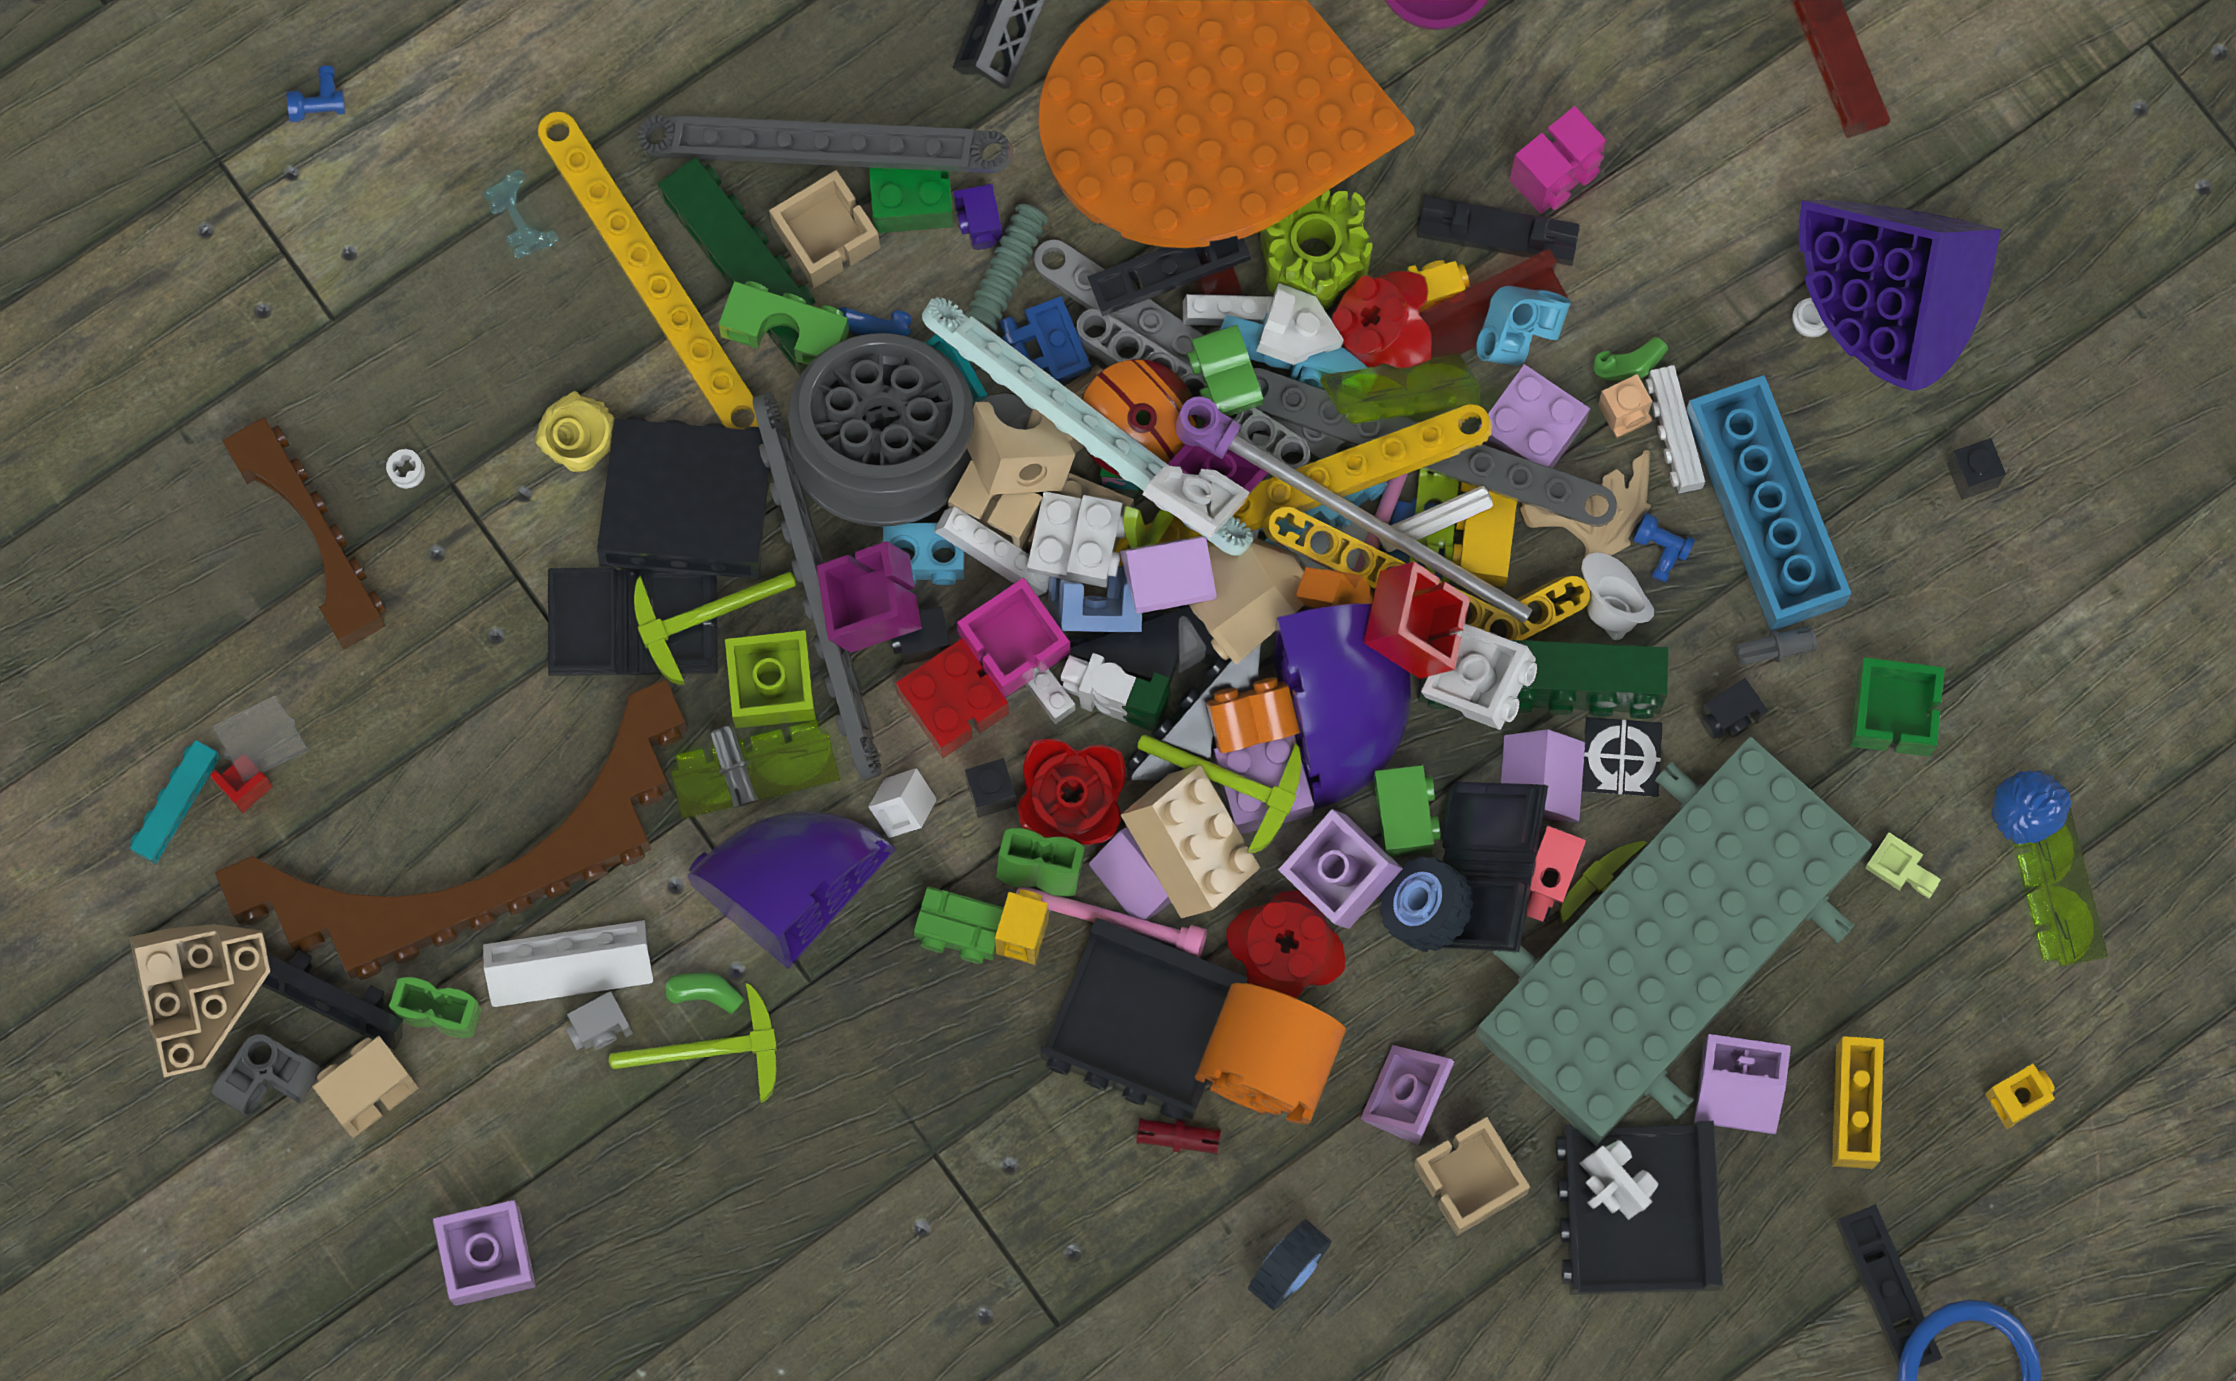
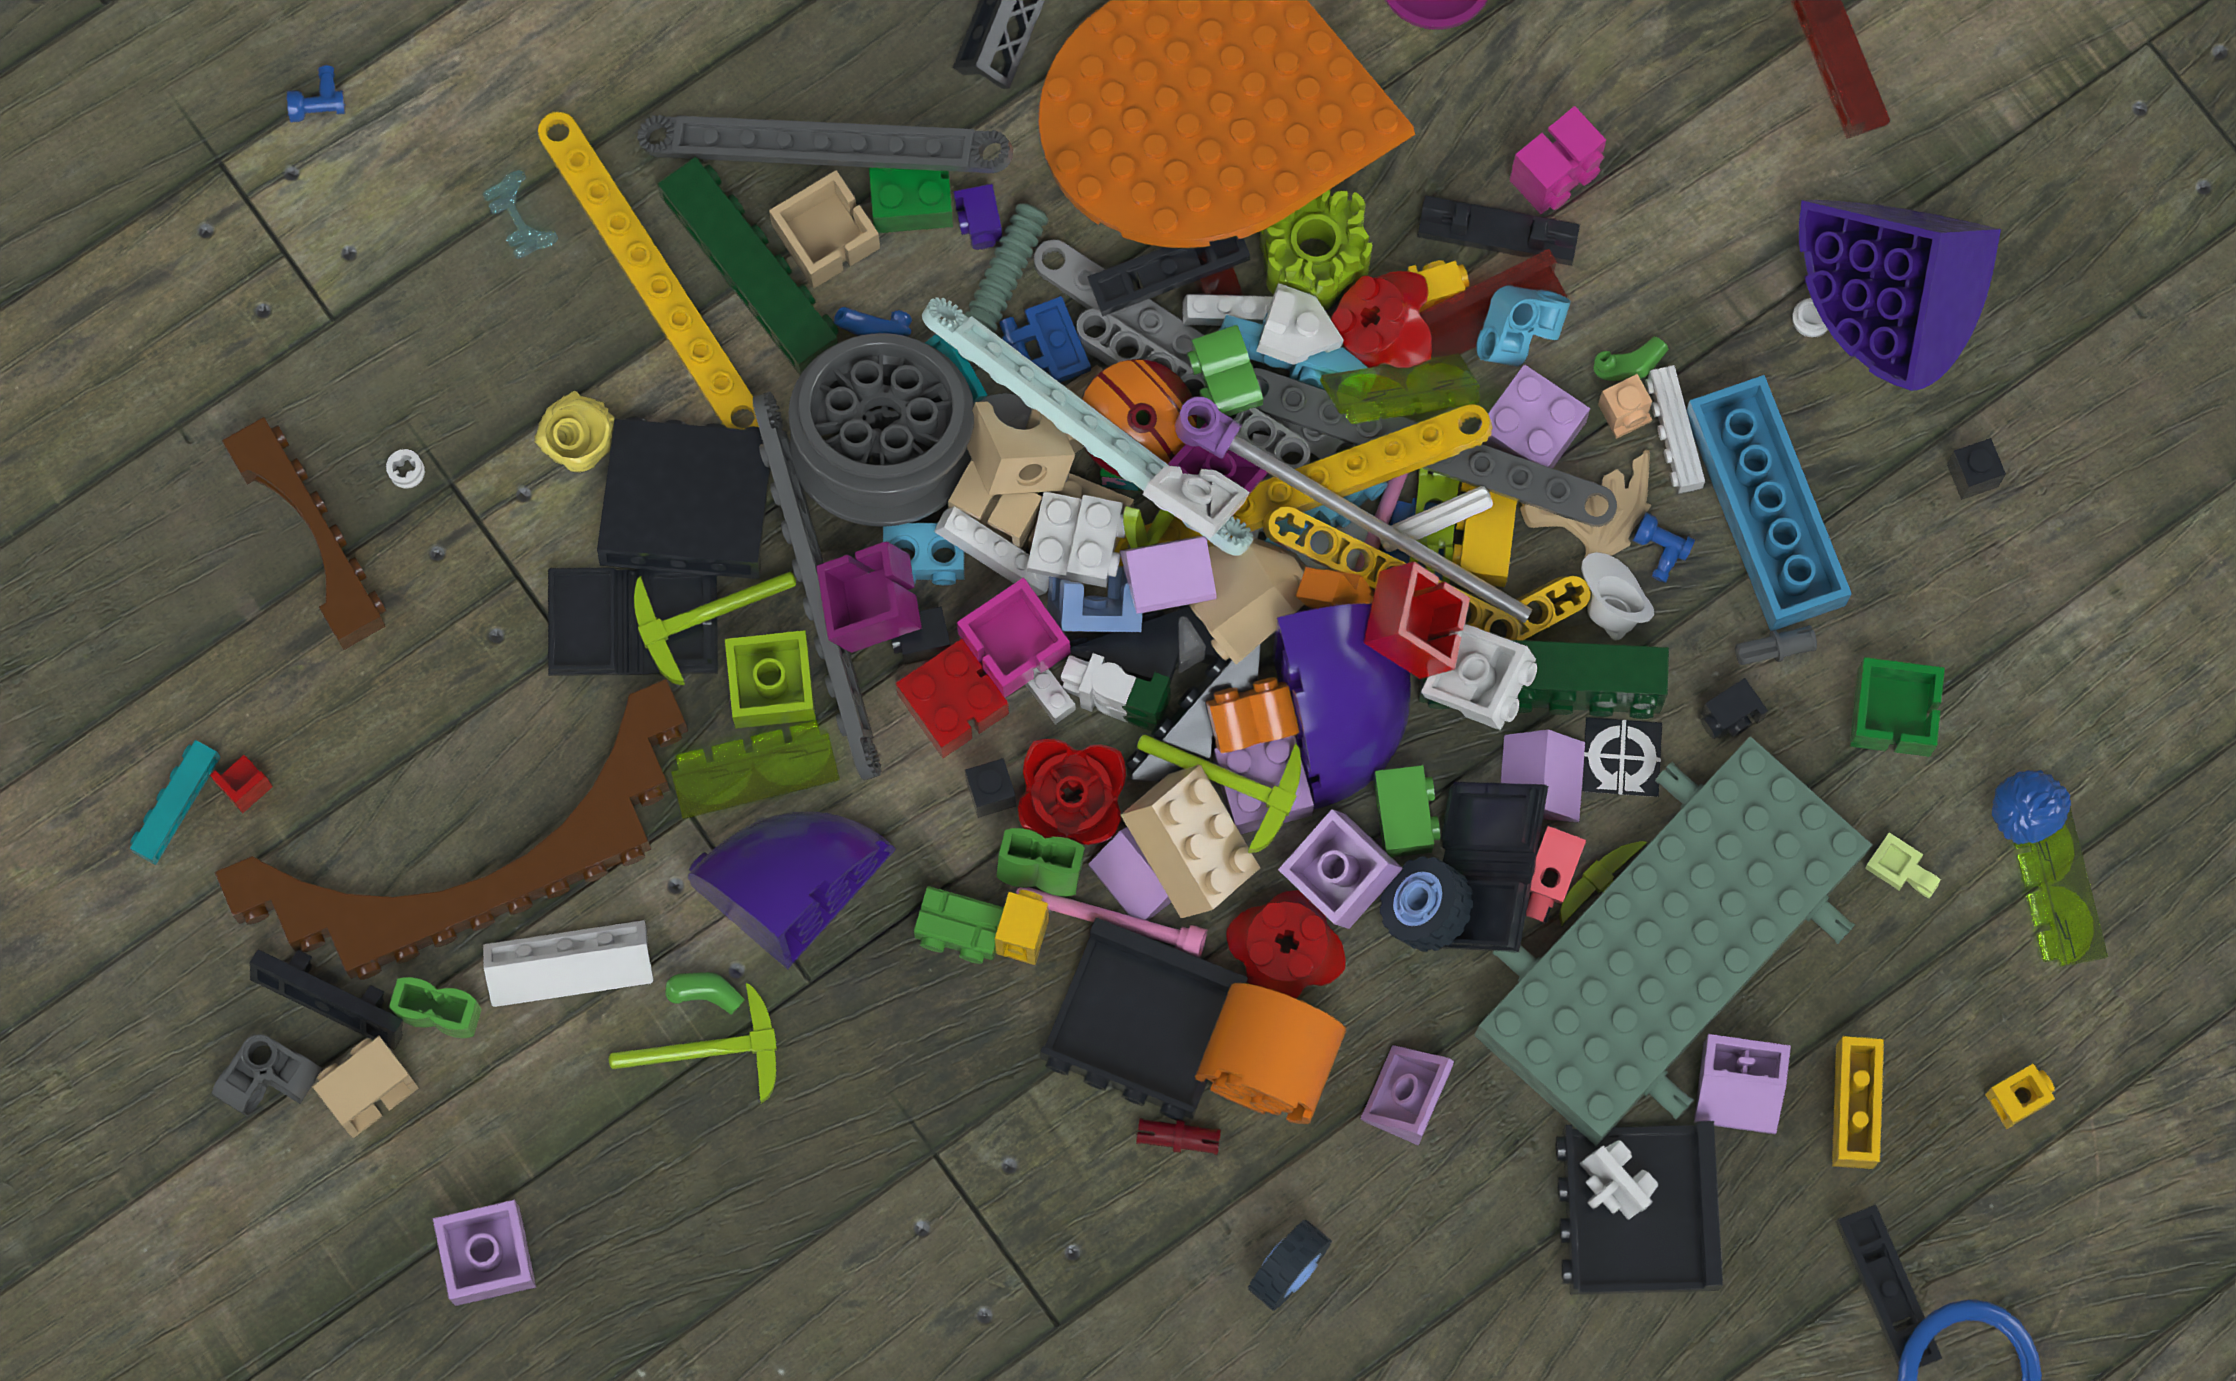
(196, 988): tan brick -> none
(259, 738): clear piece -> none
(597, 1023): light grey brick -> none
(733, 766): dark grey axle -> none
(754, 311): bright green arch -> none
(902, 803): white panel -> none
(1473, 1178): tan piece -> none

